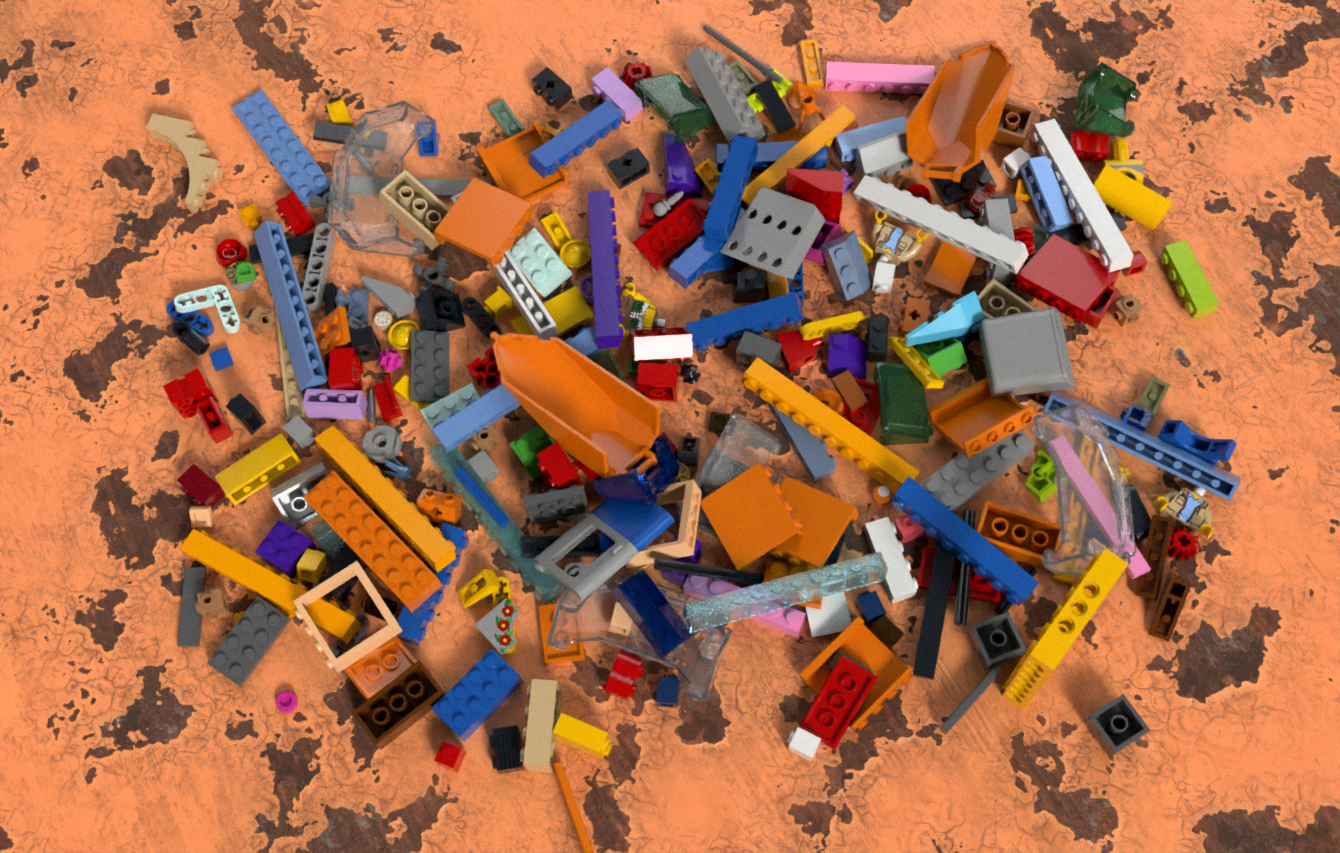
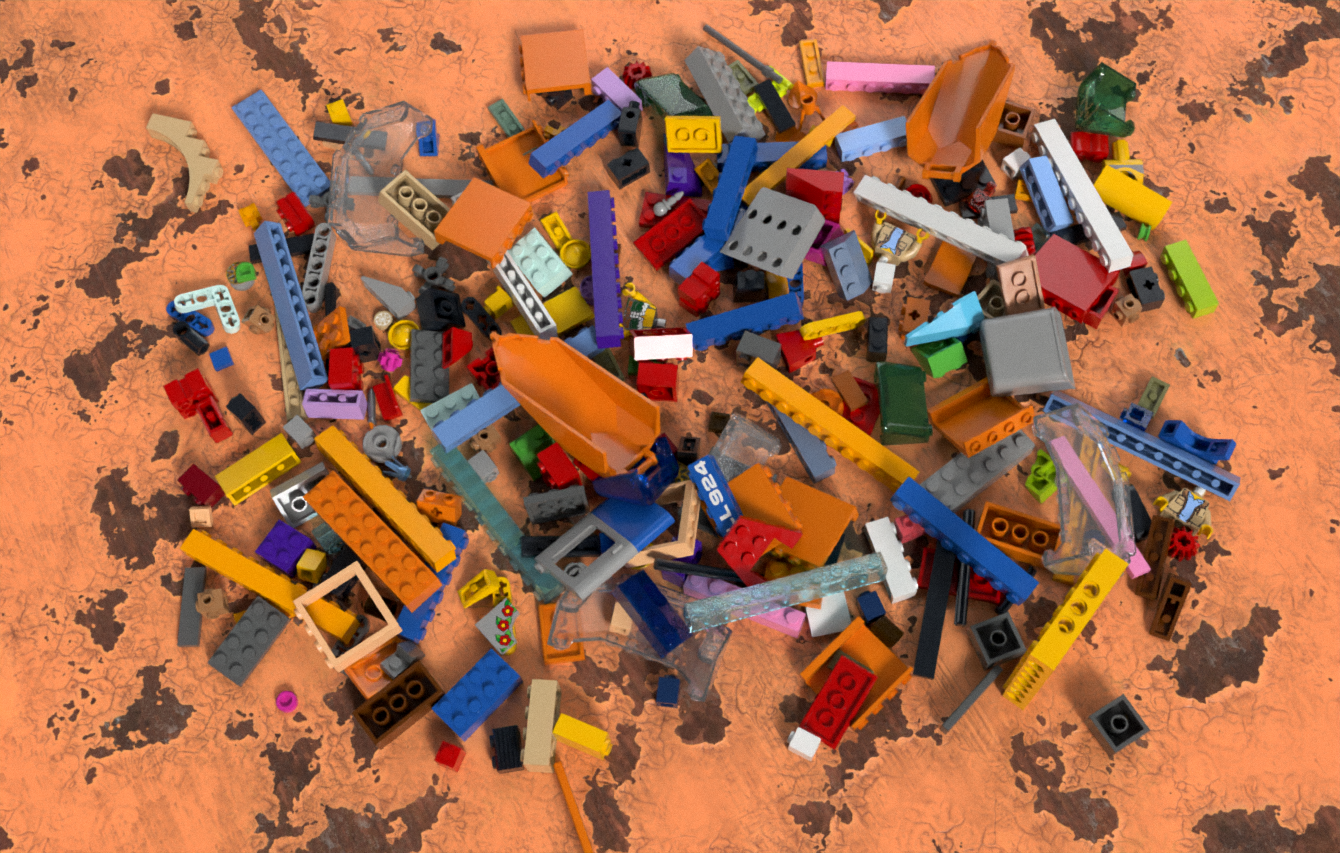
(229, 252): red hat -> none
(358, 303): sand blue plate -> none
(404, 657): none -> dark grey slope
(455, 345): none -> red slope
(481, 497): blue axle -> none
(554, 62): none -> orange panel
(624, 676): red brick -> none
(630, 125): none -> black torso
(690, 373): black wheel -> none
(693, 134): none -> yellow tile
(699, 289): none -> red brick
(715, 492): none -> blue brick
(748, 541): none -> red wing
(845, 354): dark purple slope -> none
(882, 495): orange tile -> none
(883, 156): light grey slope -> none
(916, 363): yellow tile -> none
(1020, 285): none -> nougat tile
(1144, 232): none -> bright green bush
(1145, 287): none -> black brick

